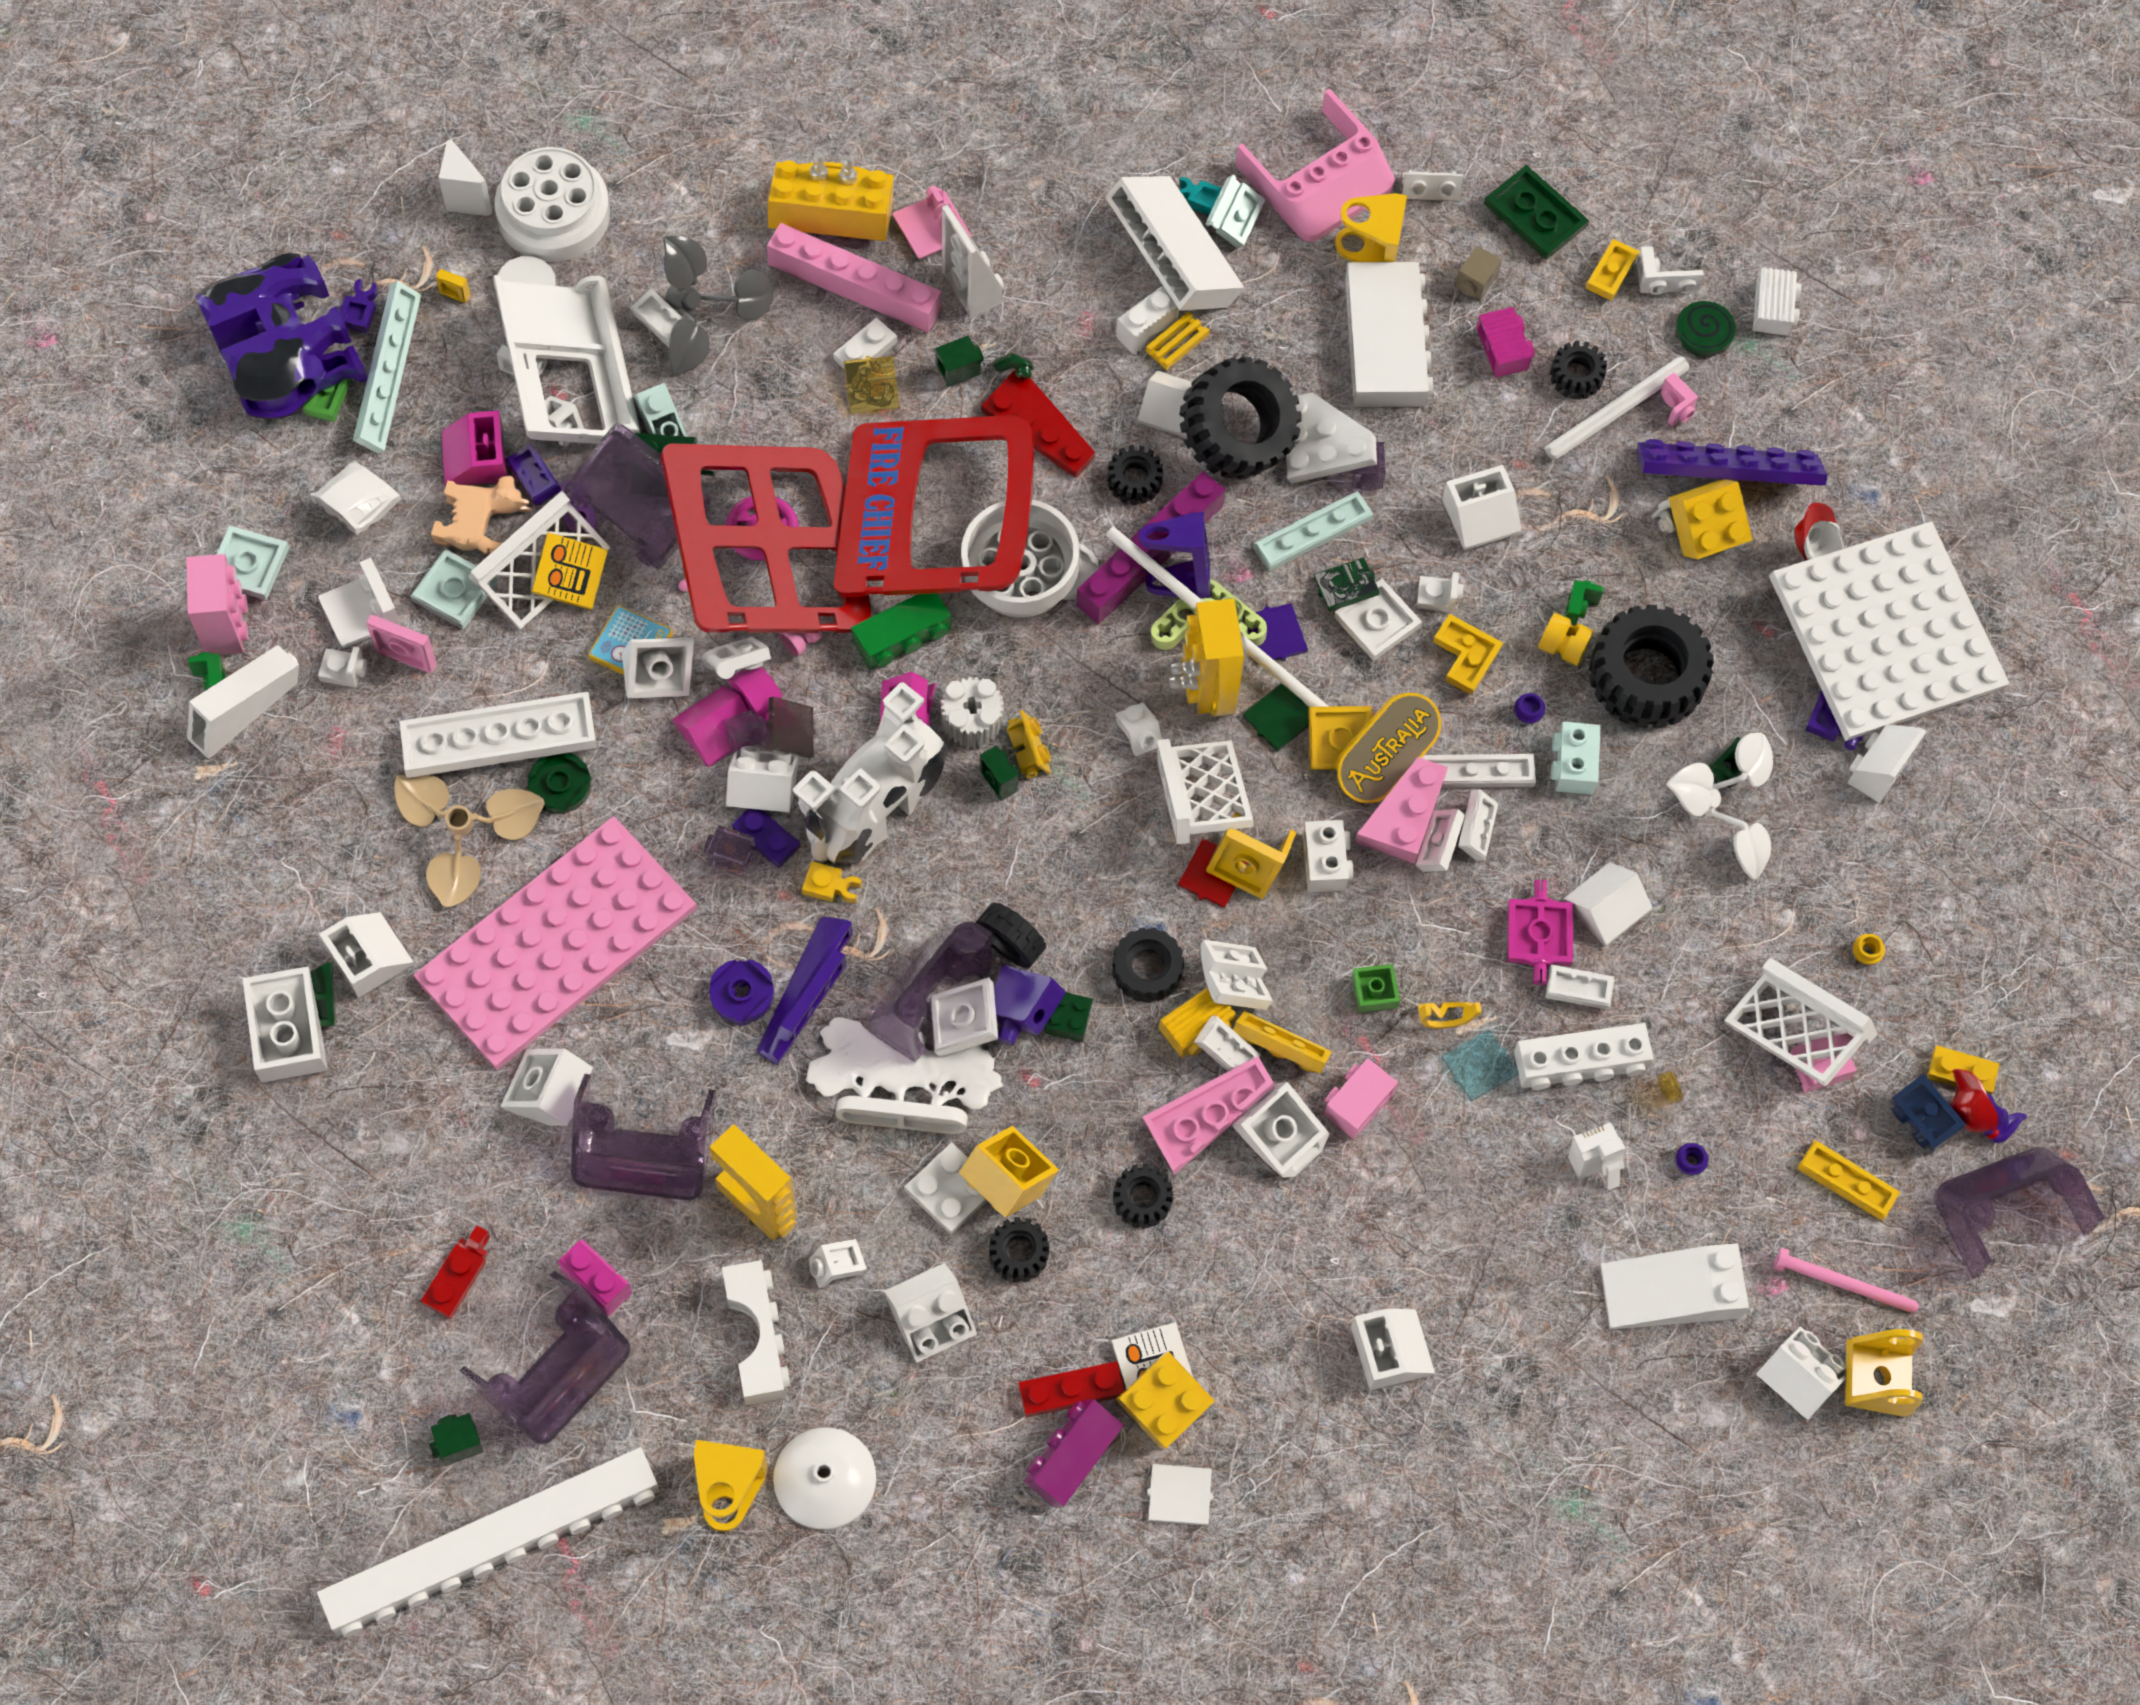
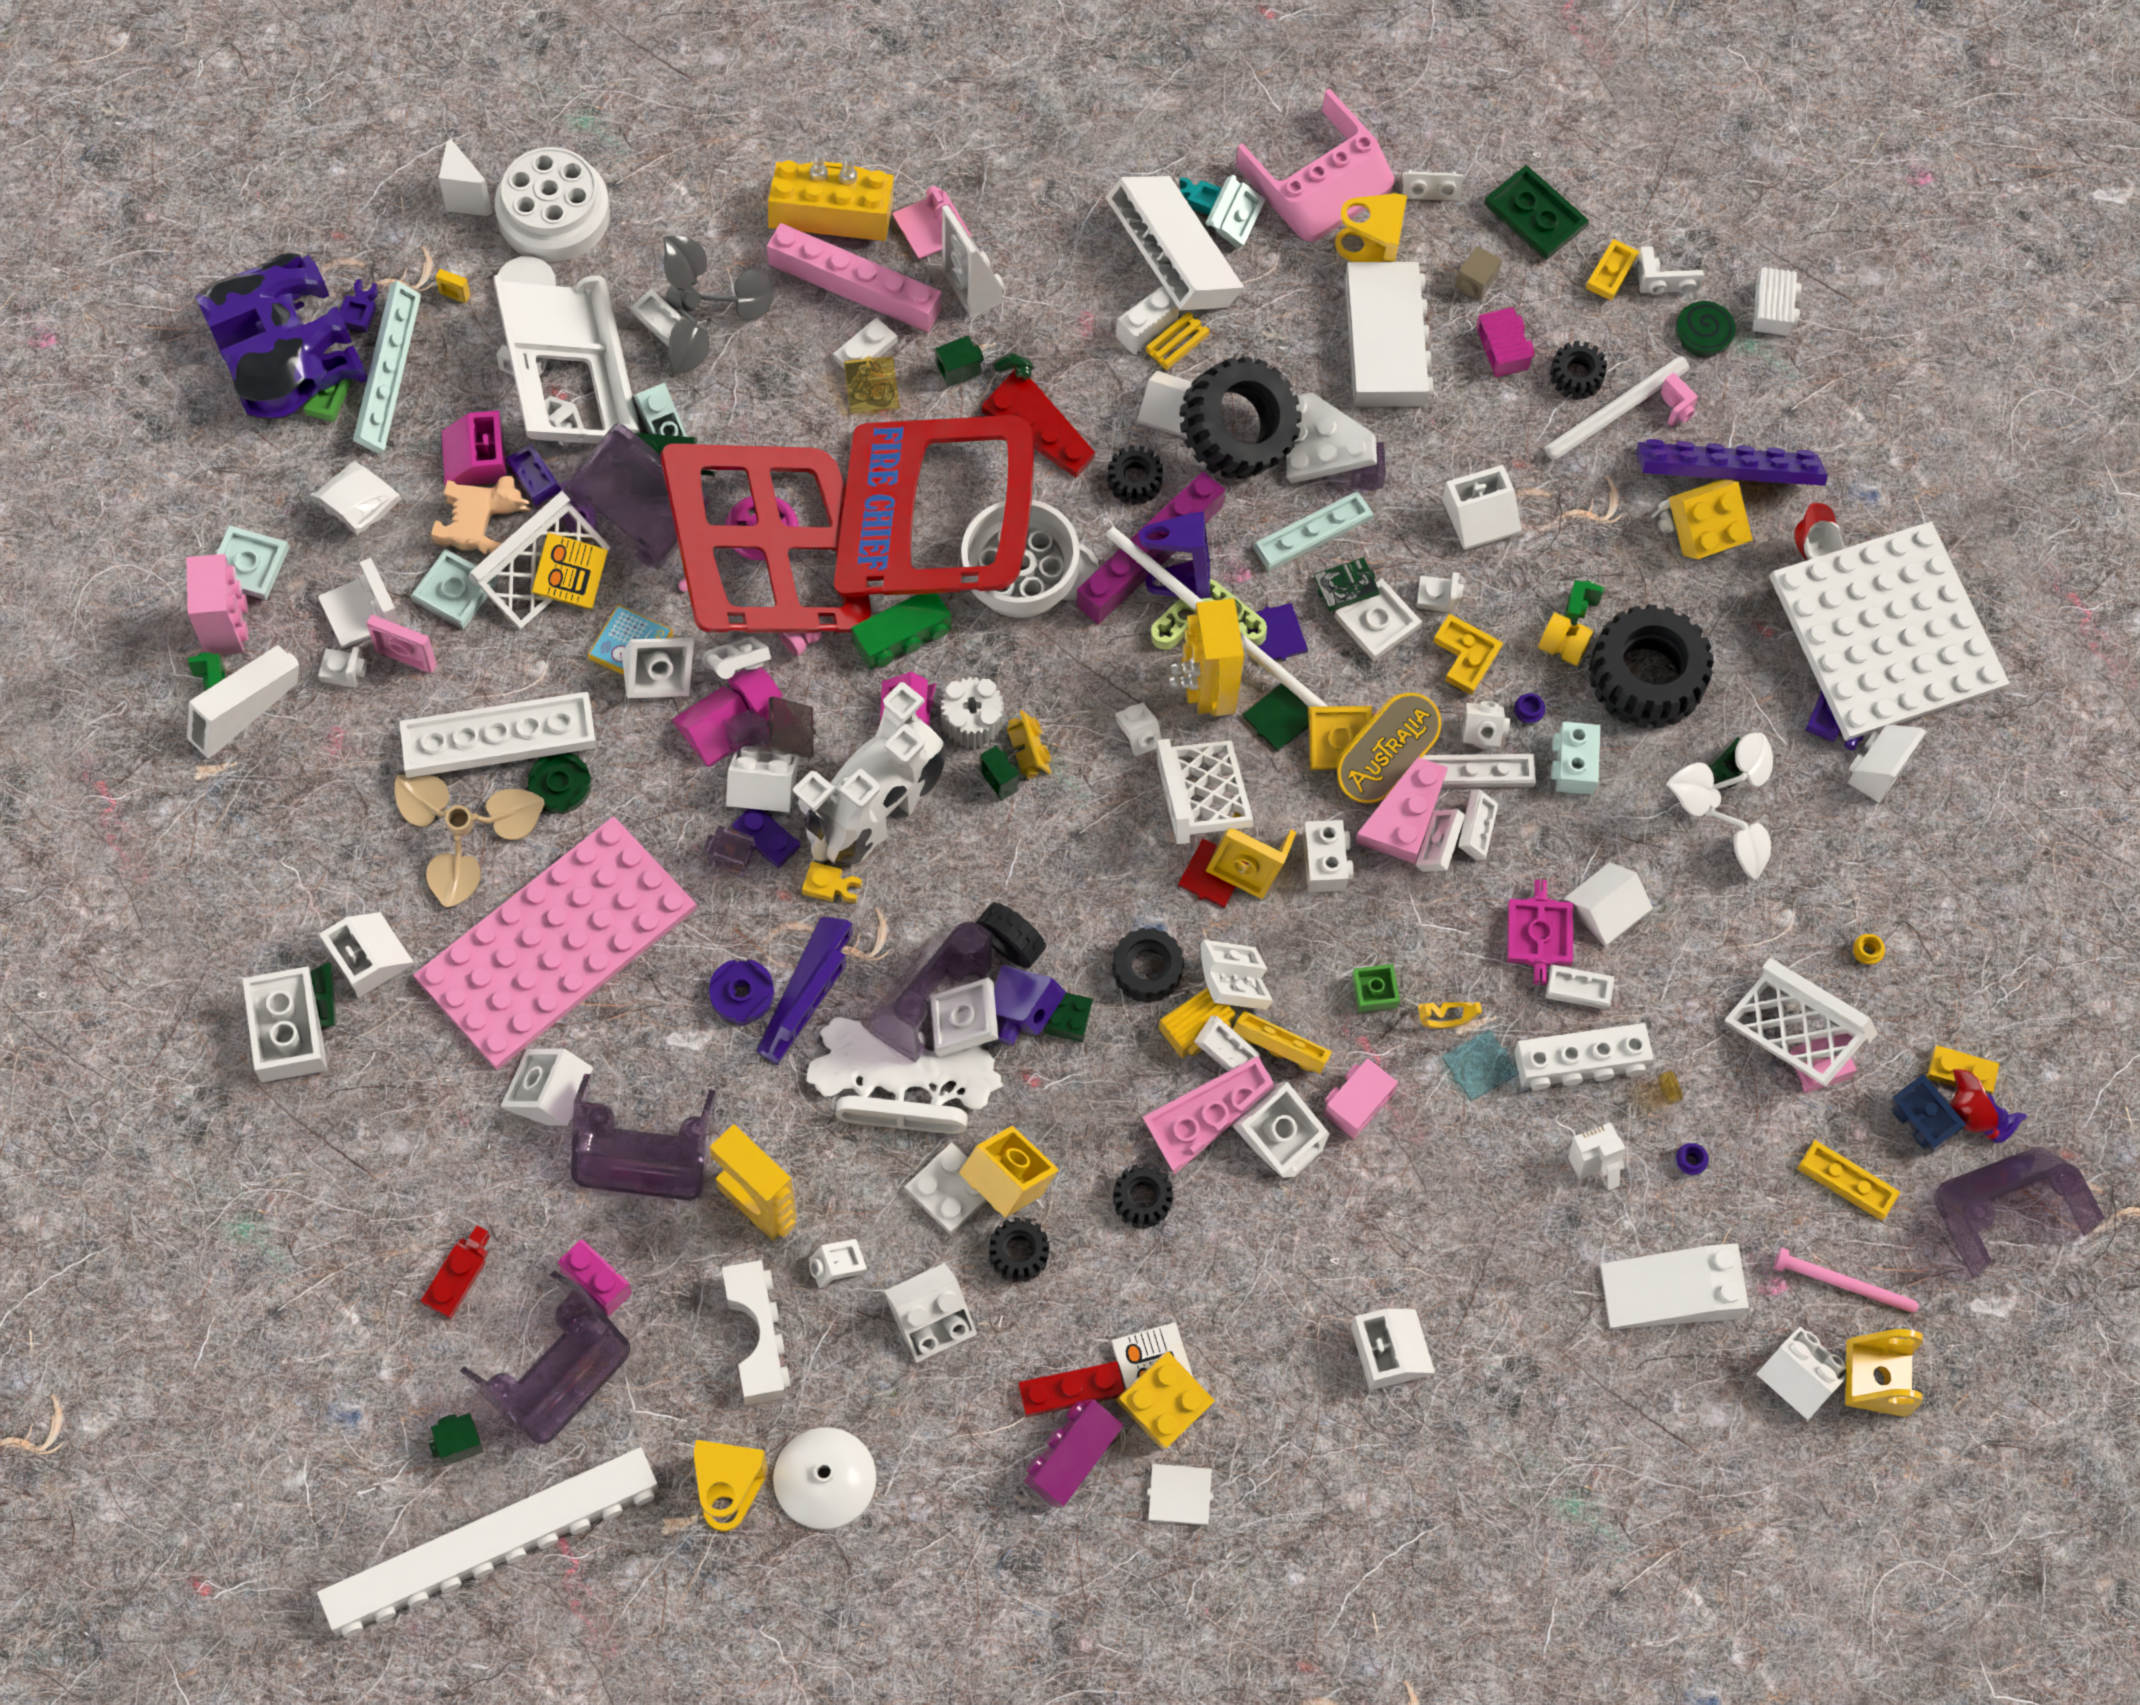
(1484, 724): none -> white brick

